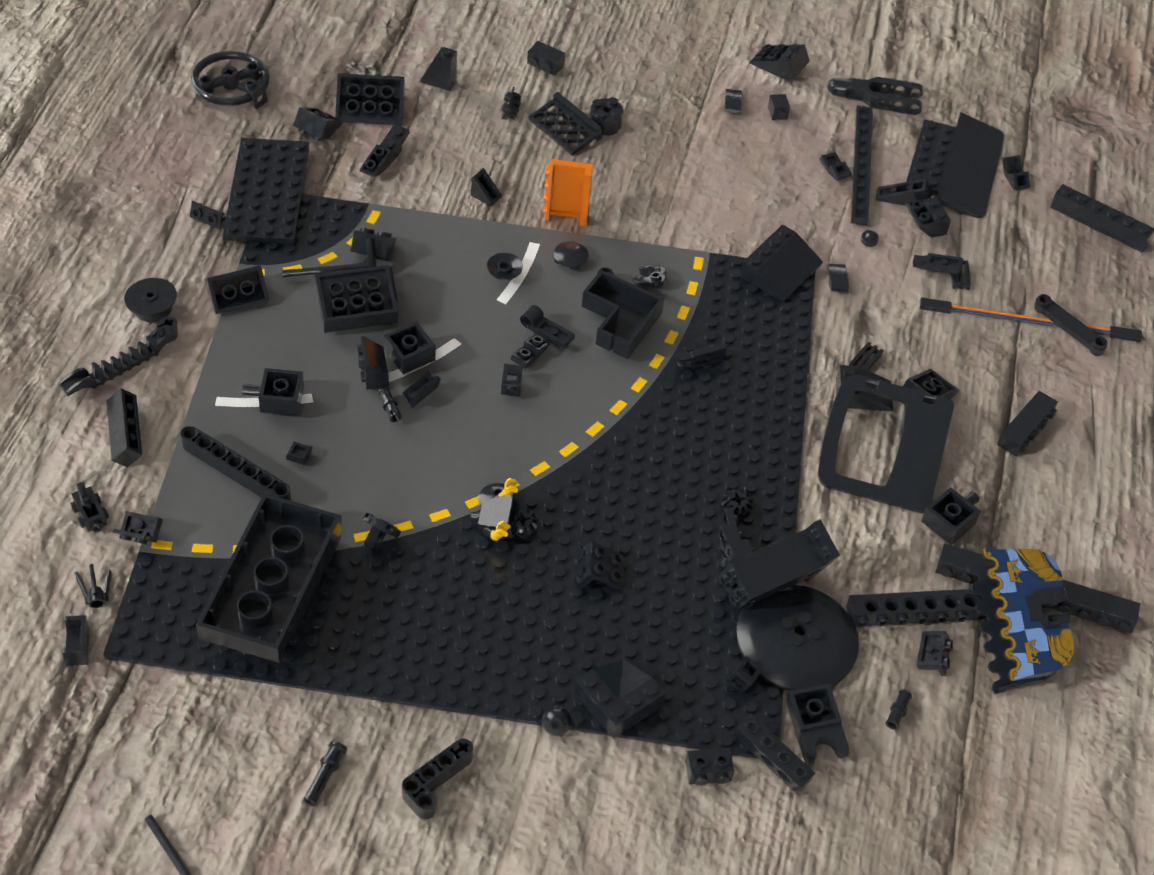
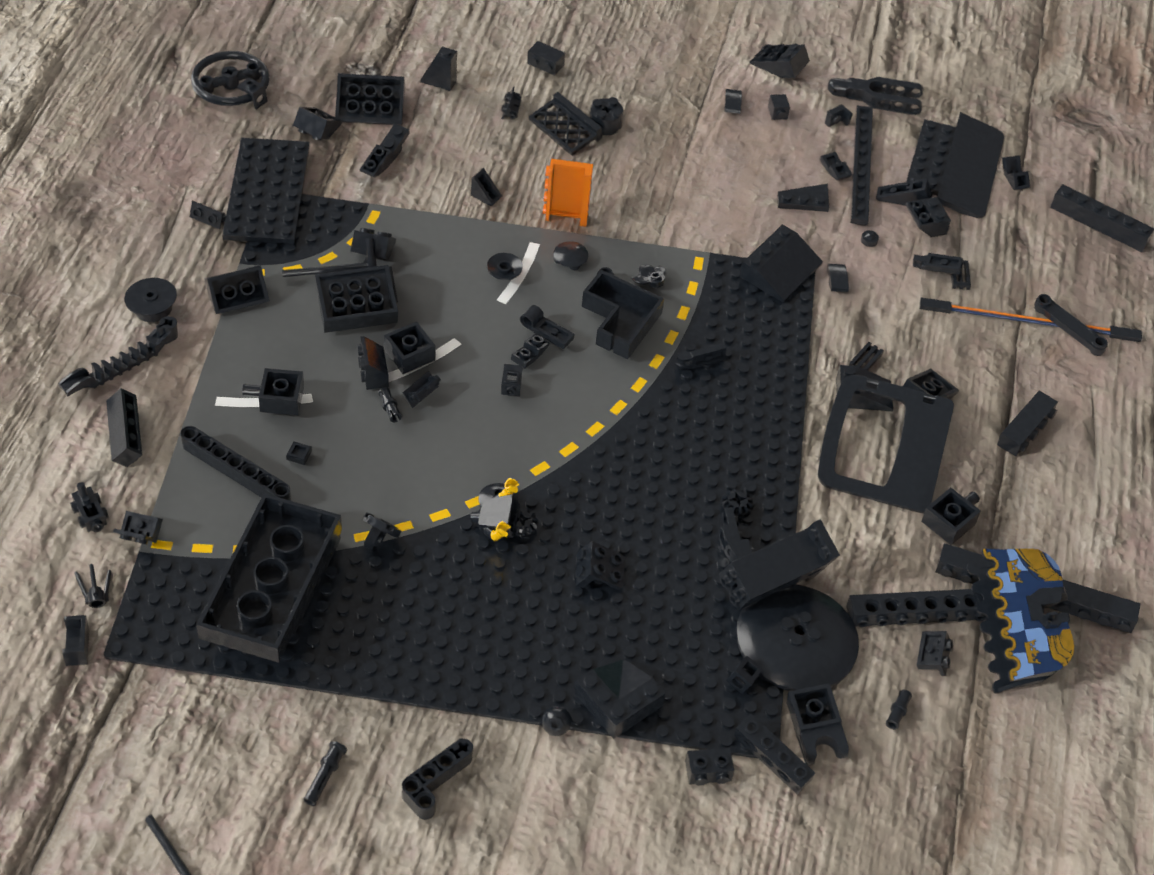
(805, 198): none -> black wing
(838, 114): none -> black bracket

